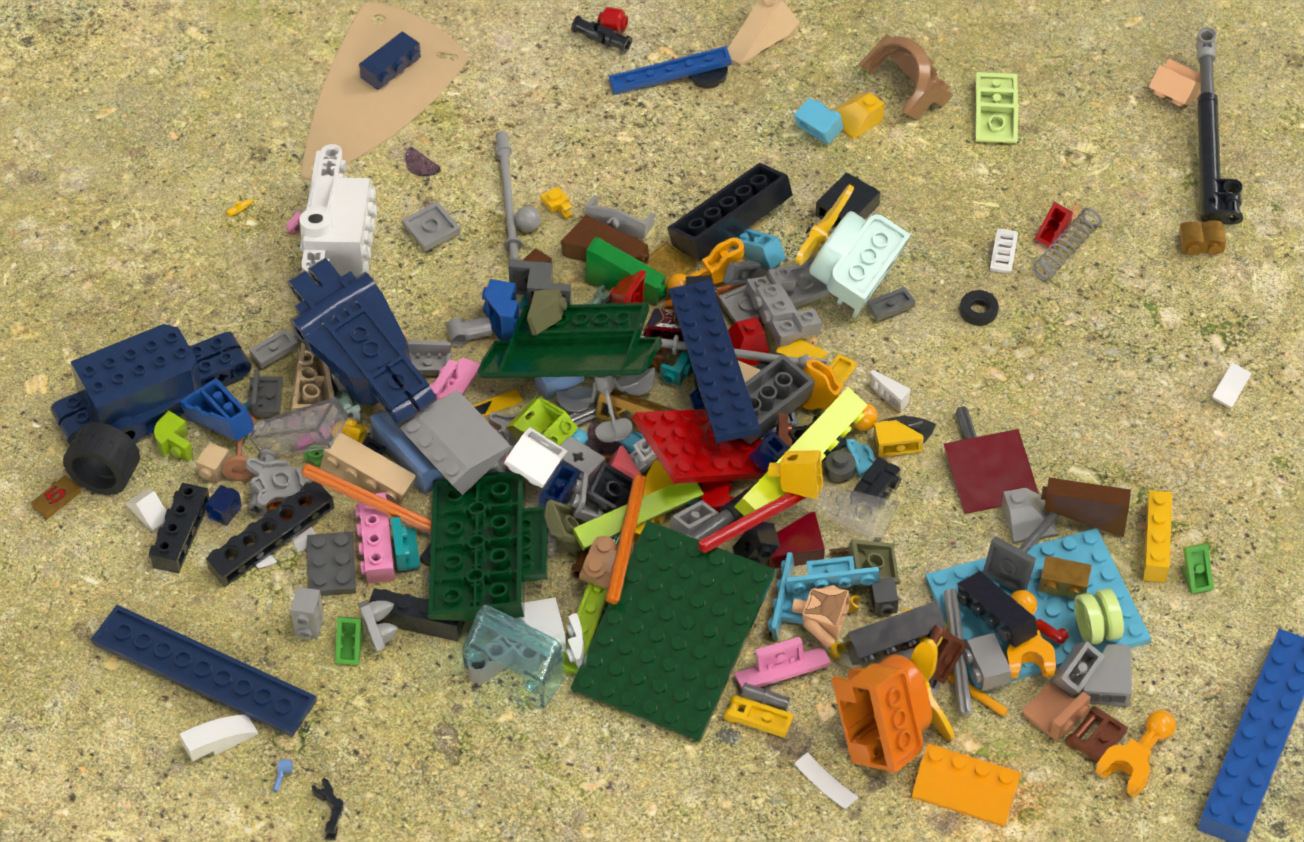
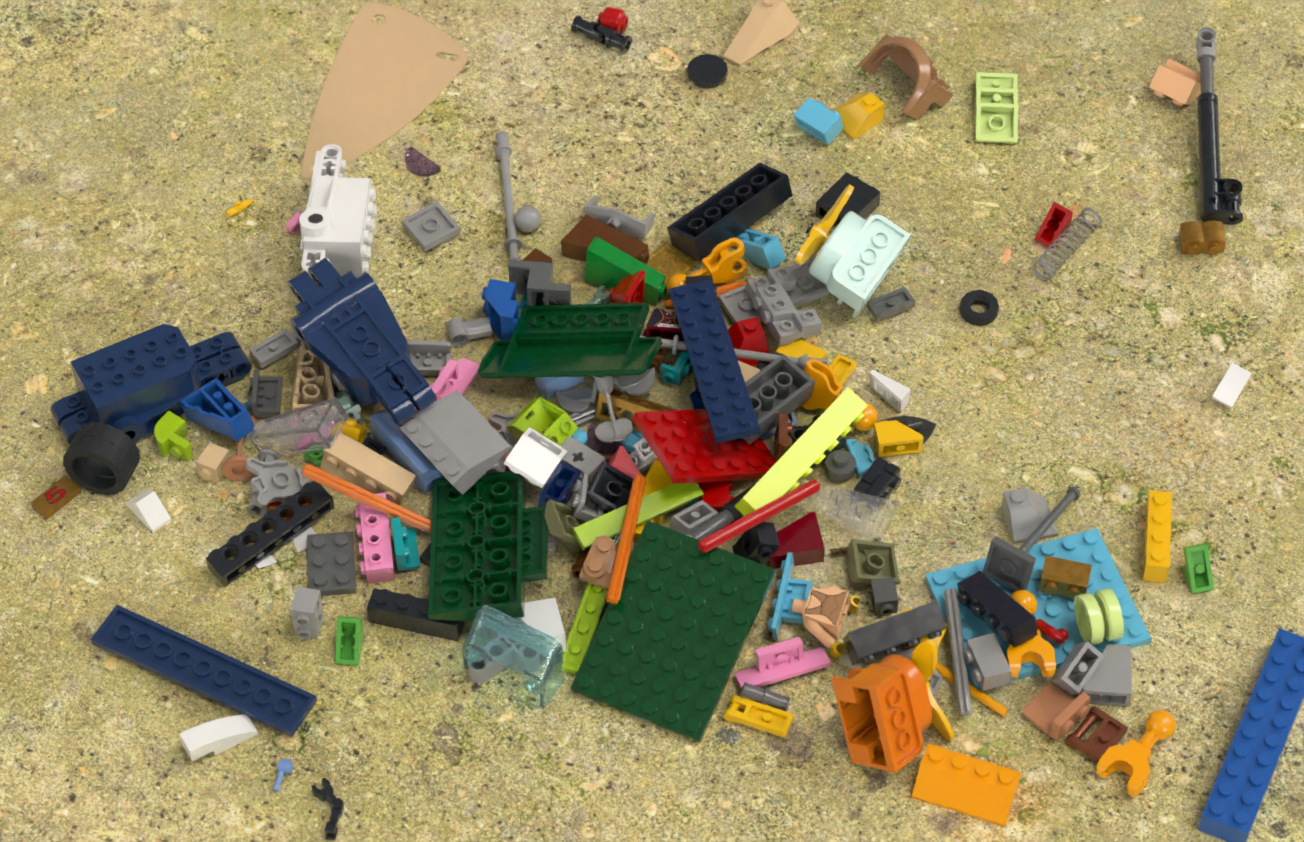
(179, 528): black brick -> none
(223, 505): clear blue brick -> none
(372, 613): light grey tile -> none
(390, 60): dark blue brick -> none
(498, 403): yellow sticker -> none
(545, 309): olive slope -> none
(557, 200): yellow plate -> none
(576, 643): white slope -> none
(670, 70): blue tile -> none
(739, 272): dark grey hinge -> none
(768, 451): clear blue brick -> none
(799, 472): yellow torso -> none
(825, 781): white sticker -> none
(832, 572): medium azure bracket -> none
(948, 652): copper plate -> none
(965, 423): dark grey axle -> none
(988, 467): dark red sticker -> none
(1007, 239): white slope -> none
(1088, 503): reddish brown slope -> none

